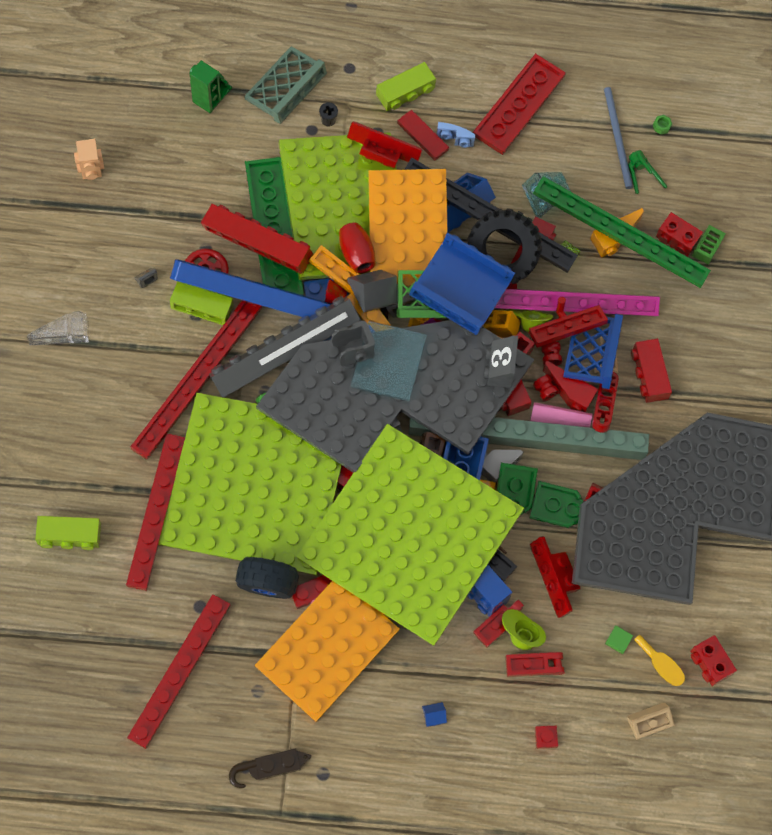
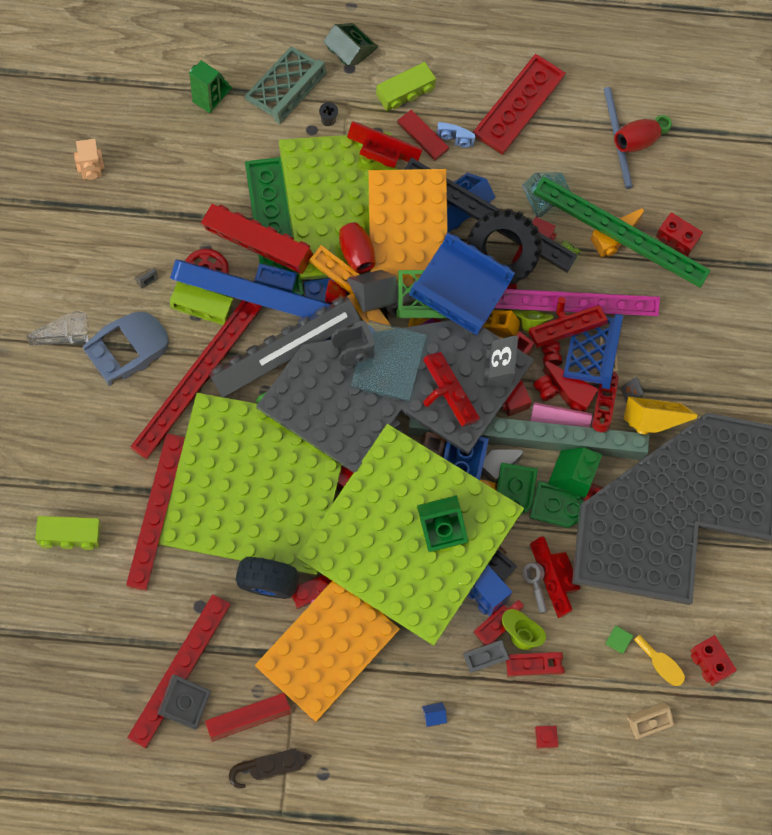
(145, 336): none -> sand blue slope
(184, 702): none -> dark grey plate
(248, 717): none -> red panel
(276, 277): none -> blue plate
(349, 43): none -> dark green slope
(442, 523): none -> green slope
(450, 388): none -> red plate
(486, 655): none -> dark grey plate
(538, 591): none -> light grey piece
(575, 470): none -> green slope
(632, 389): none -> dark grey slope
(637, 135): none -> red piece
(640, 162): green plant -> none
(651, 370): red brick -> none
(655, 415): none -> yellow slope
(703, 255): bright green slope -> none

